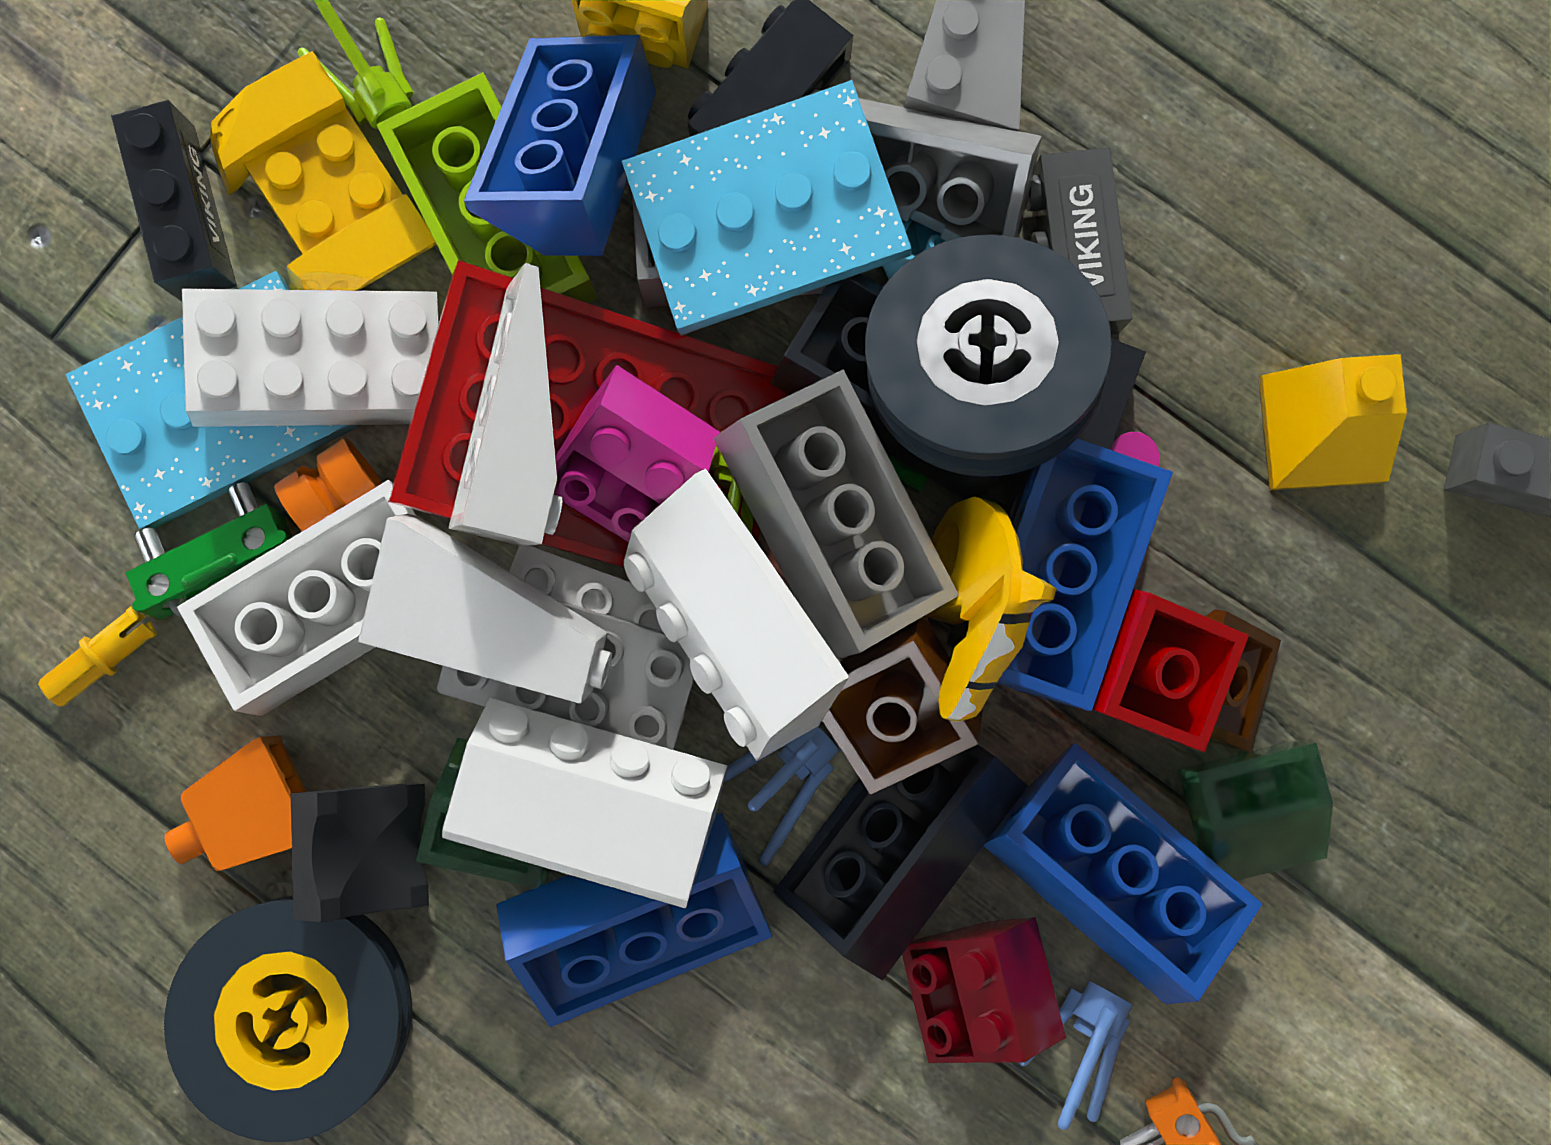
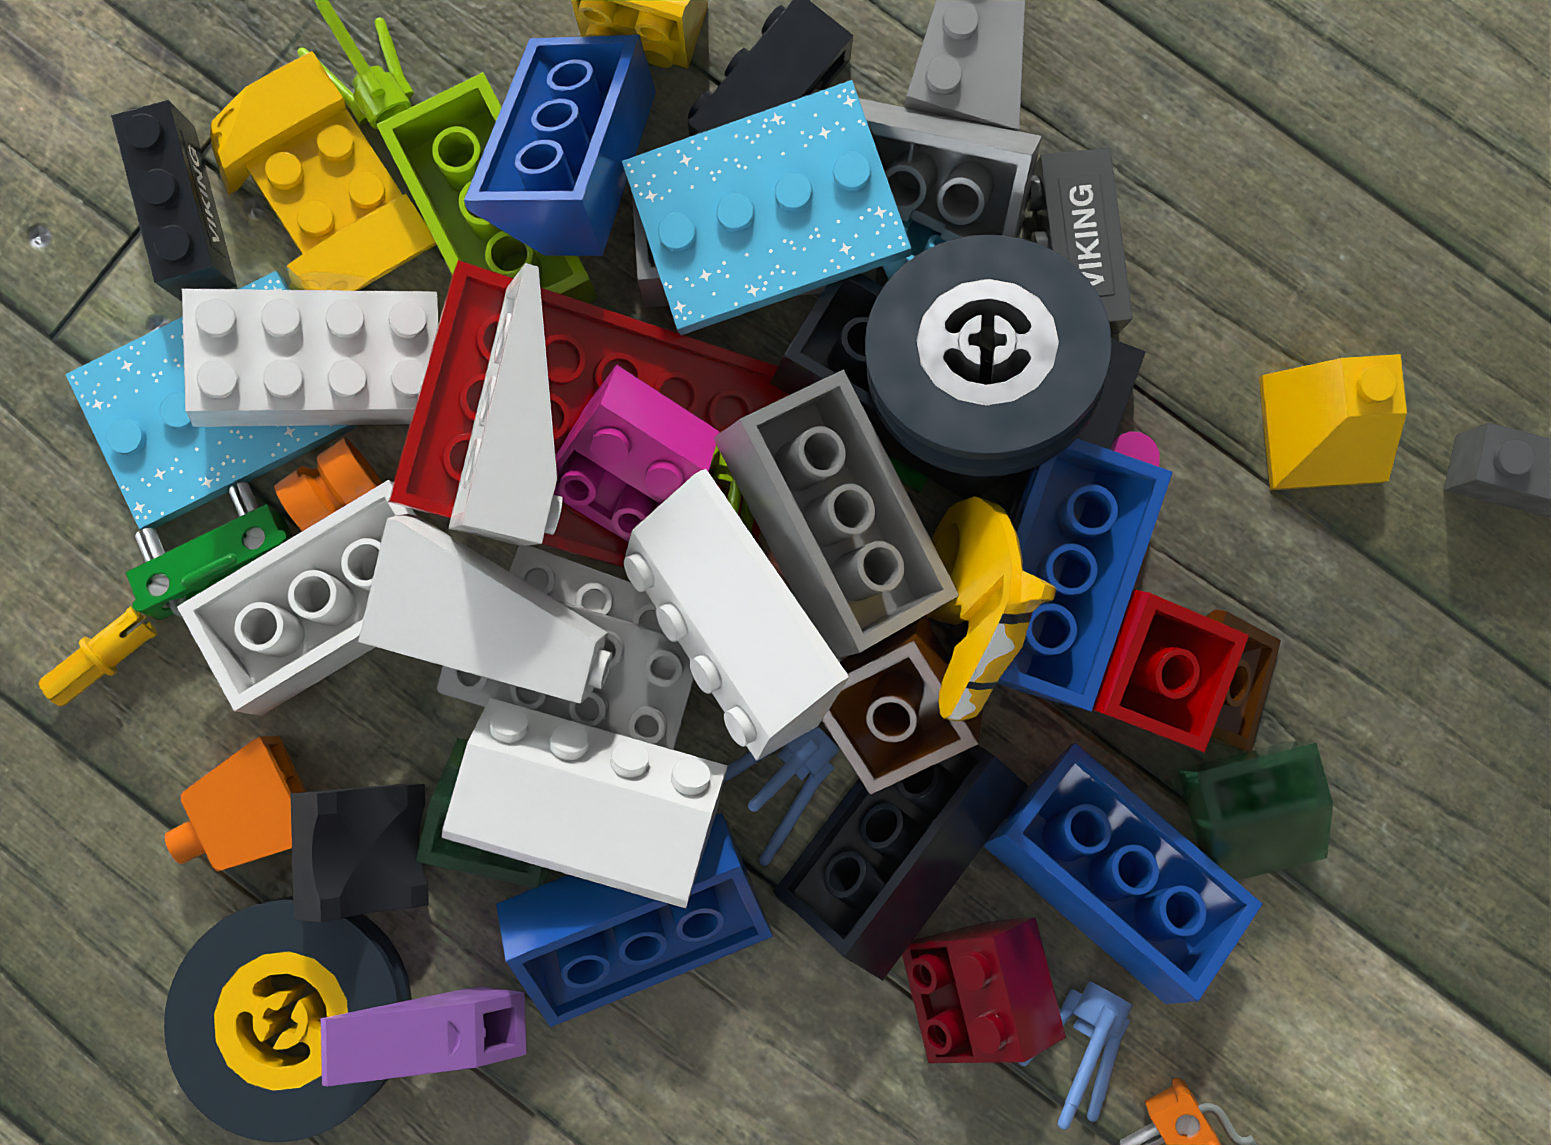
(424, 1036): none -> medium lavender slope

